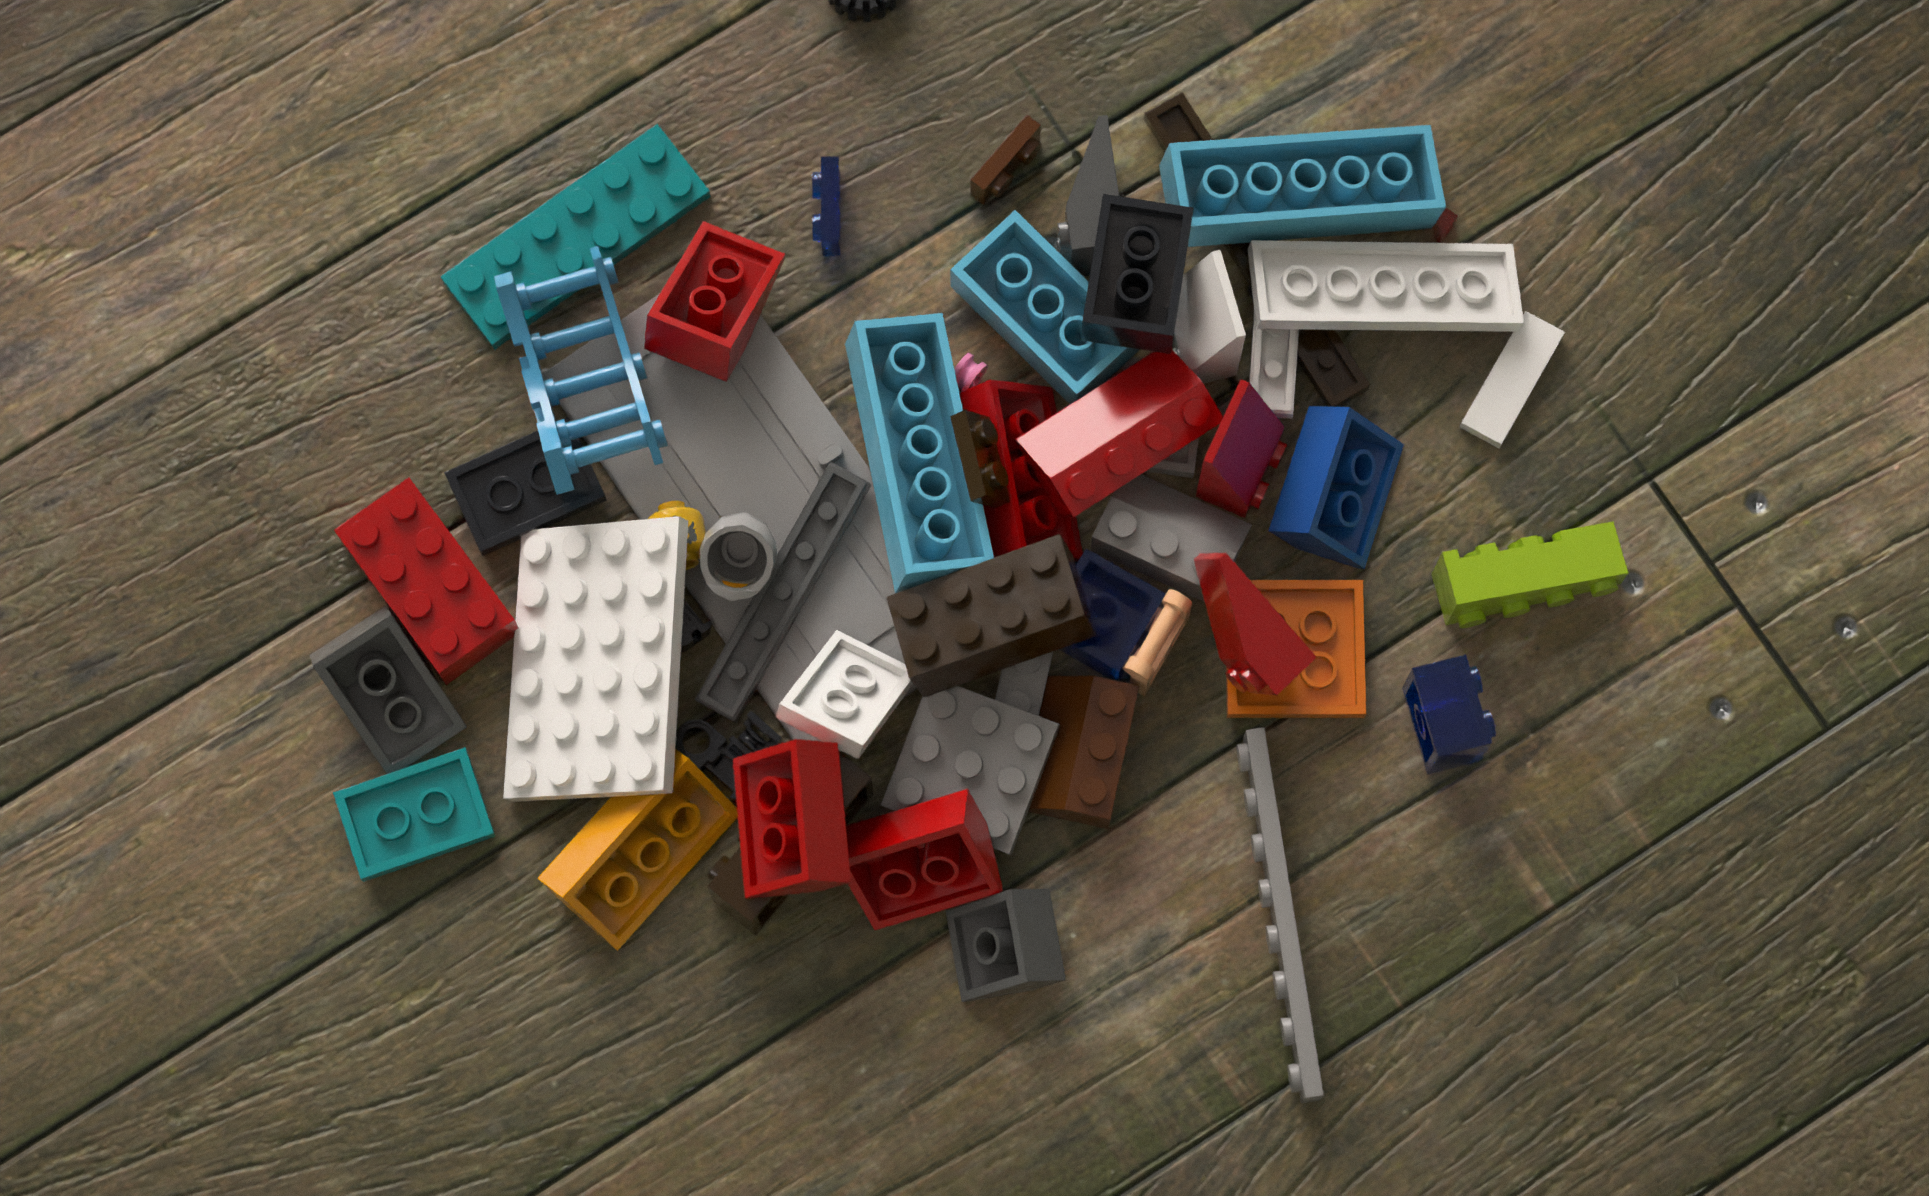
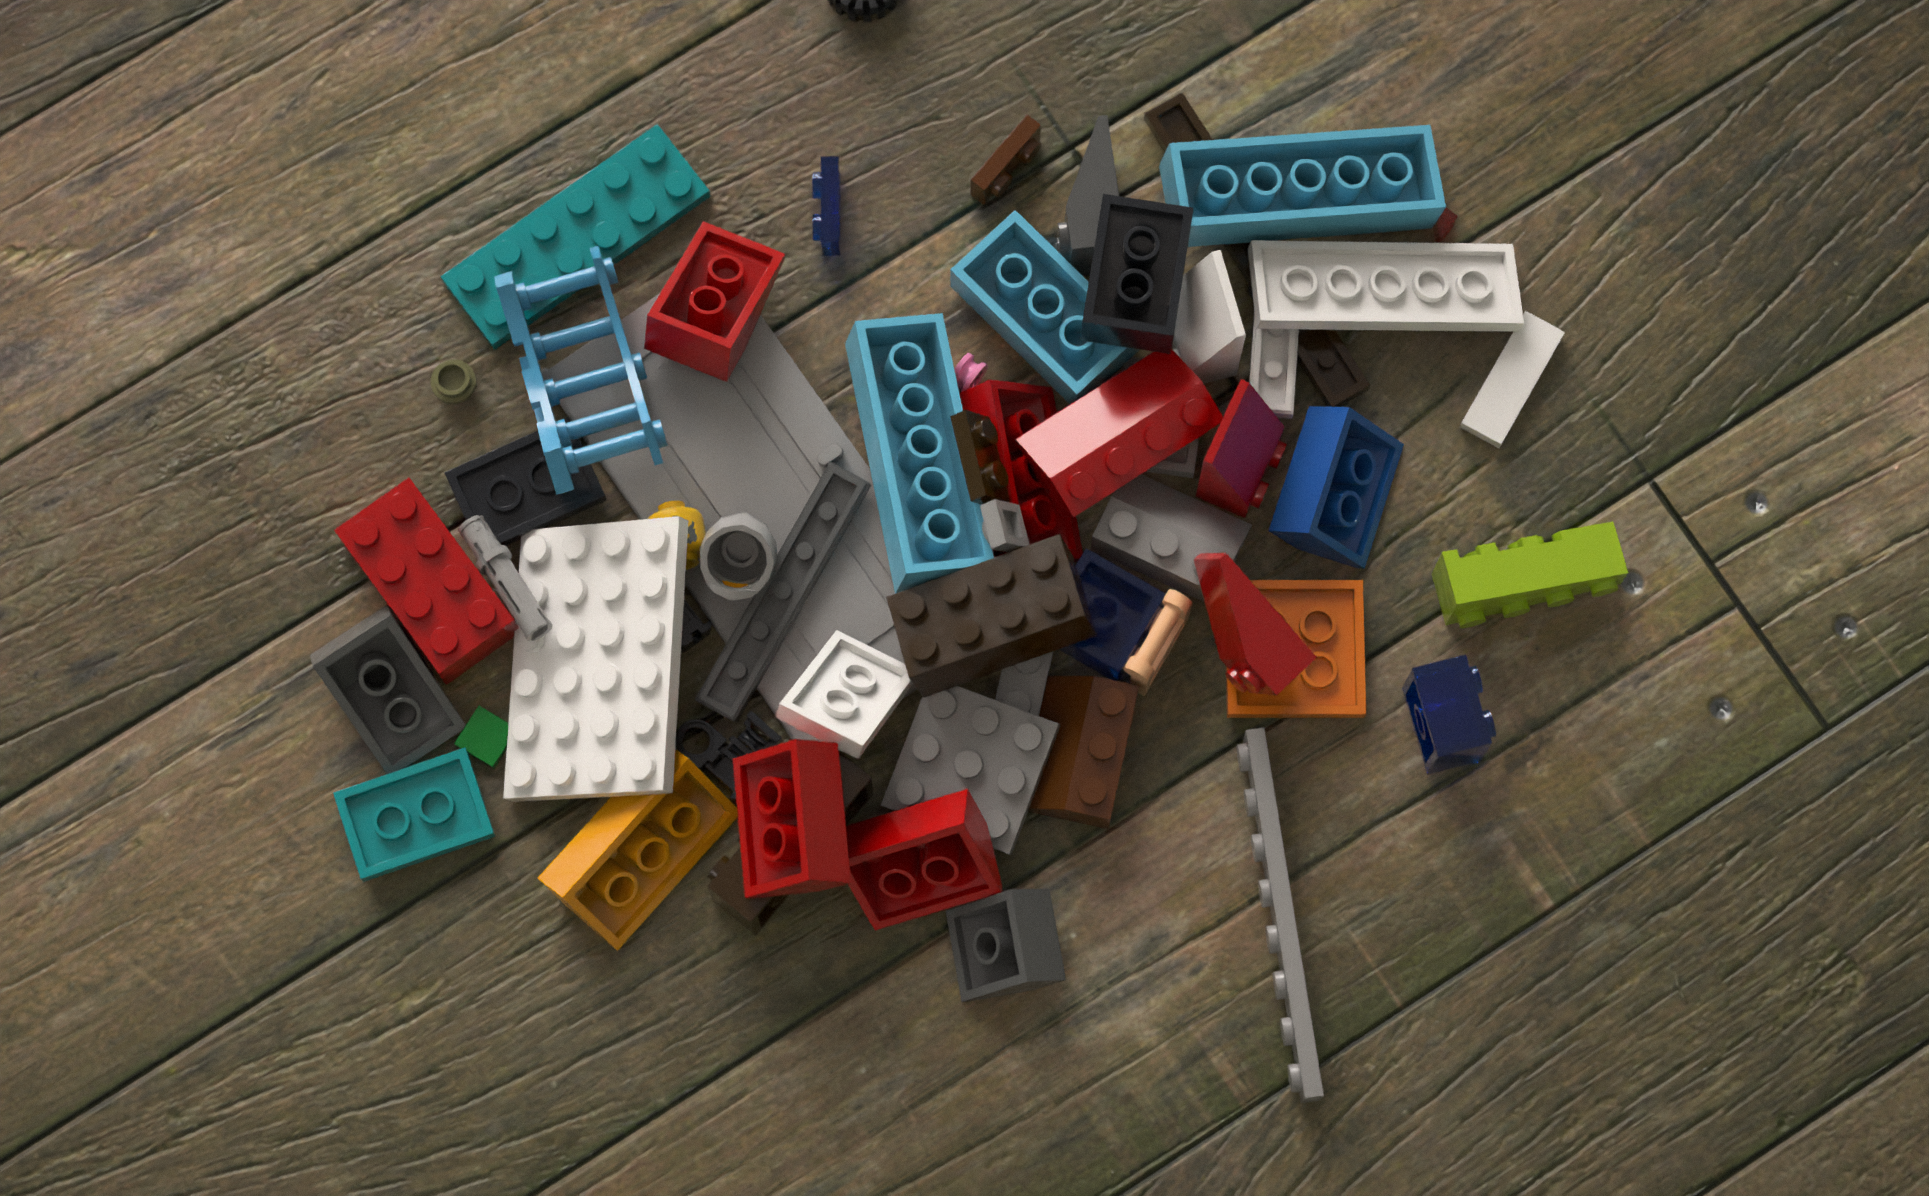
(453, 381): none -> olive plate
(484, 737): none -> green tile
(495, 562): none -> light grey pin
(1003, 526): none -> light grey plate

